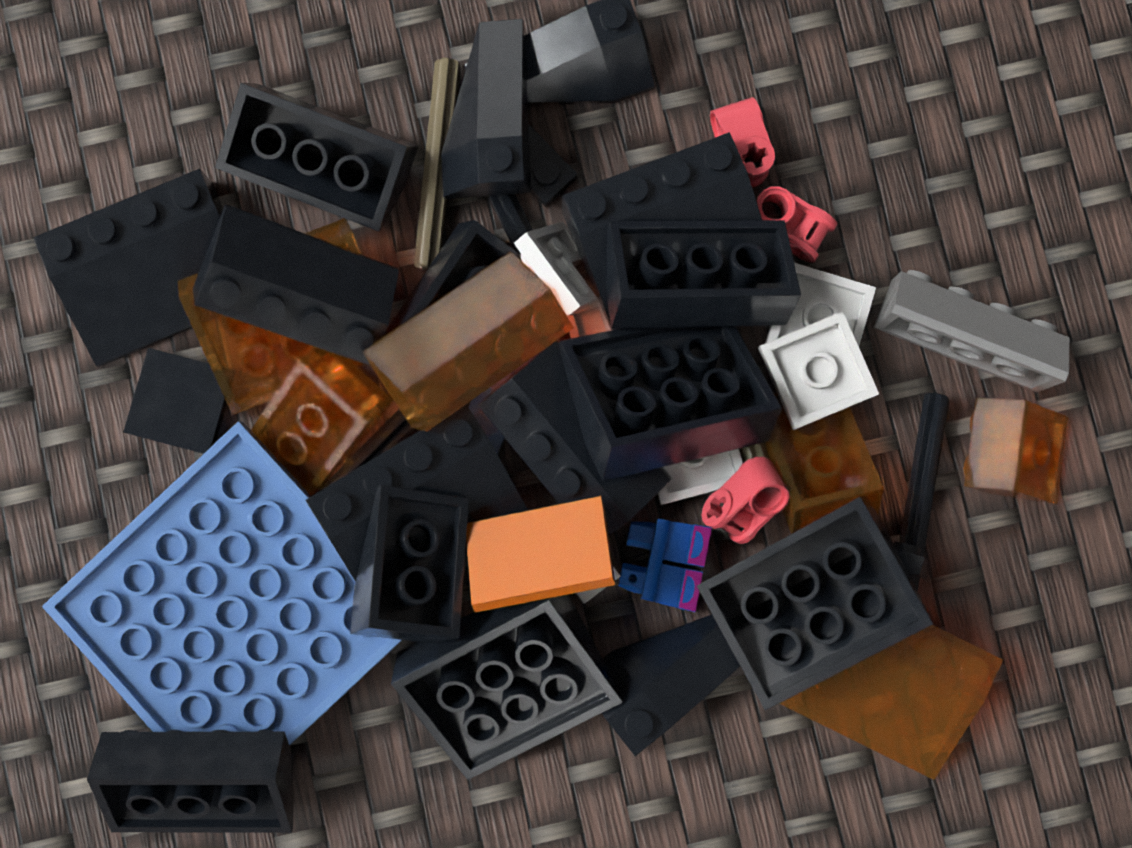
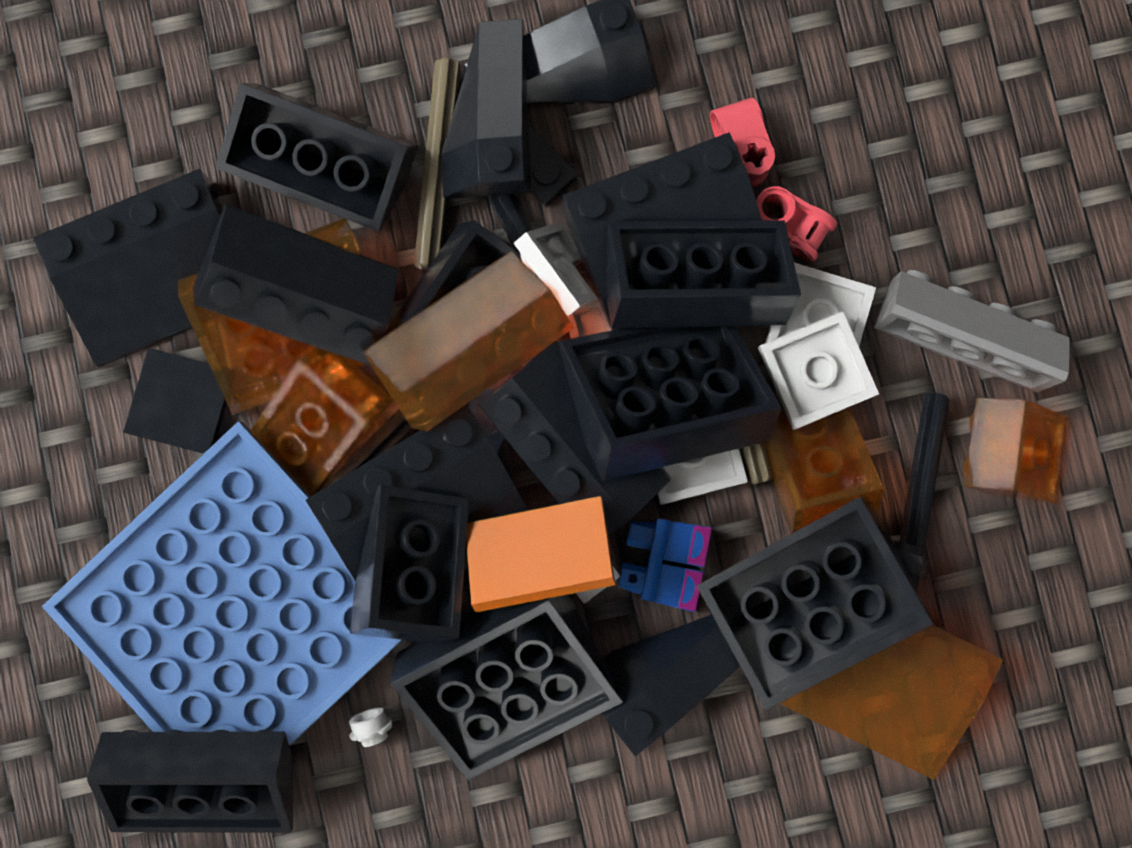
(370, 727): none -> white plate
(748, 499): coral piece -> none

